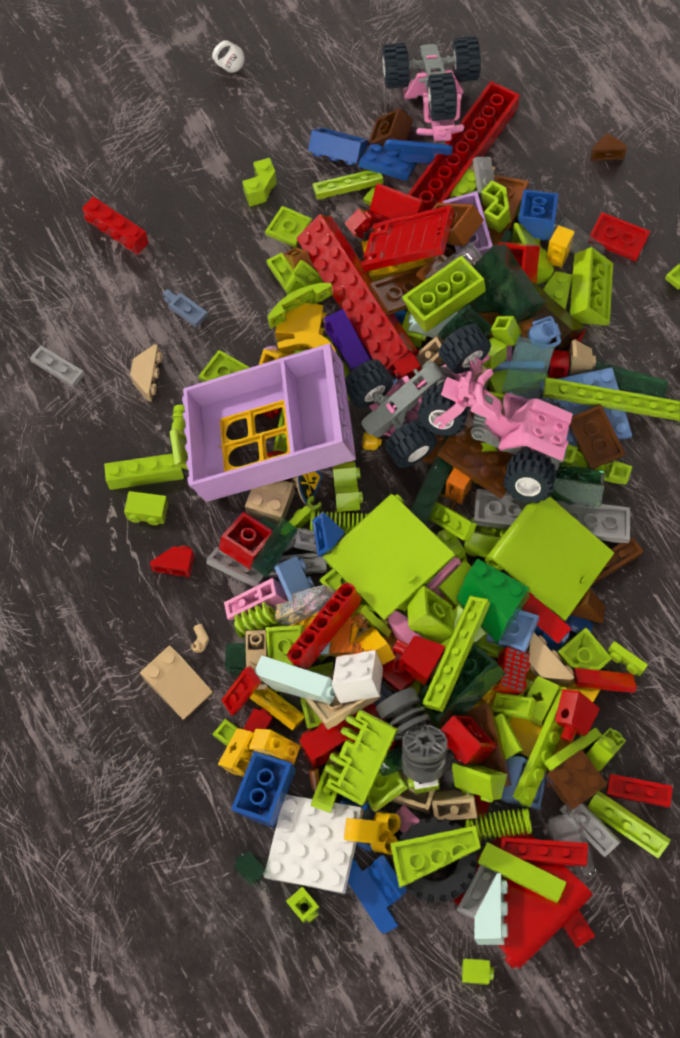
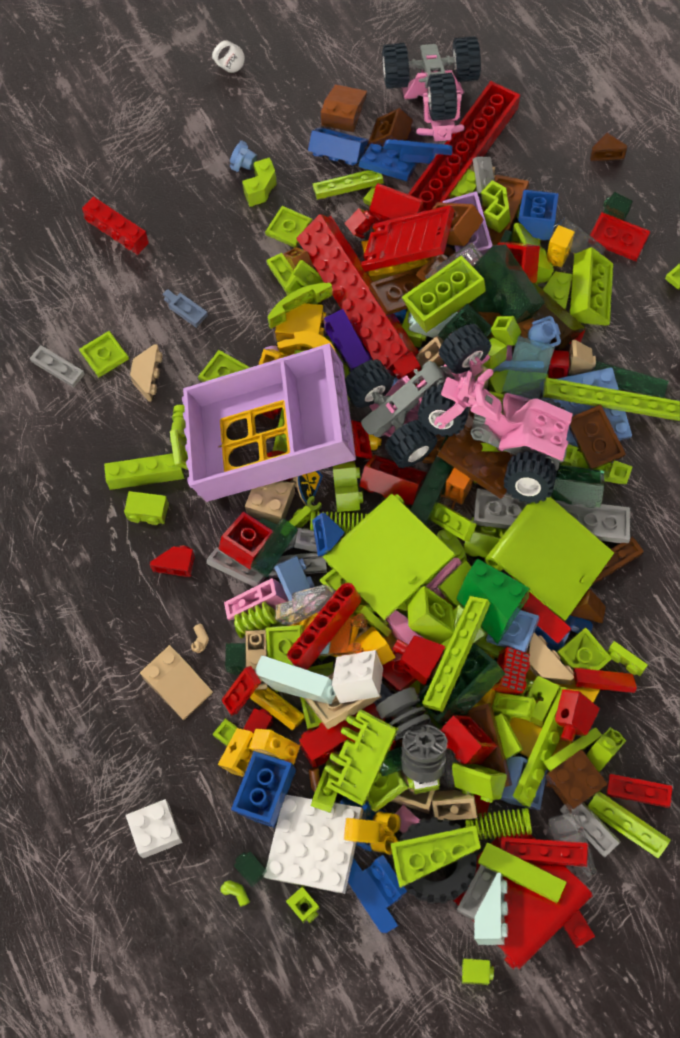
(103, 354): none -> lime tile
(153, 828): none -> white brick
(236, 889): none -> lime arm
(242, 157): none -> medium blue piece
(342, 108): none -> dark orange slope
(361, 440): none -> red slope
(387, 478): none -> red slope
(617, 206): none -> clear green brick

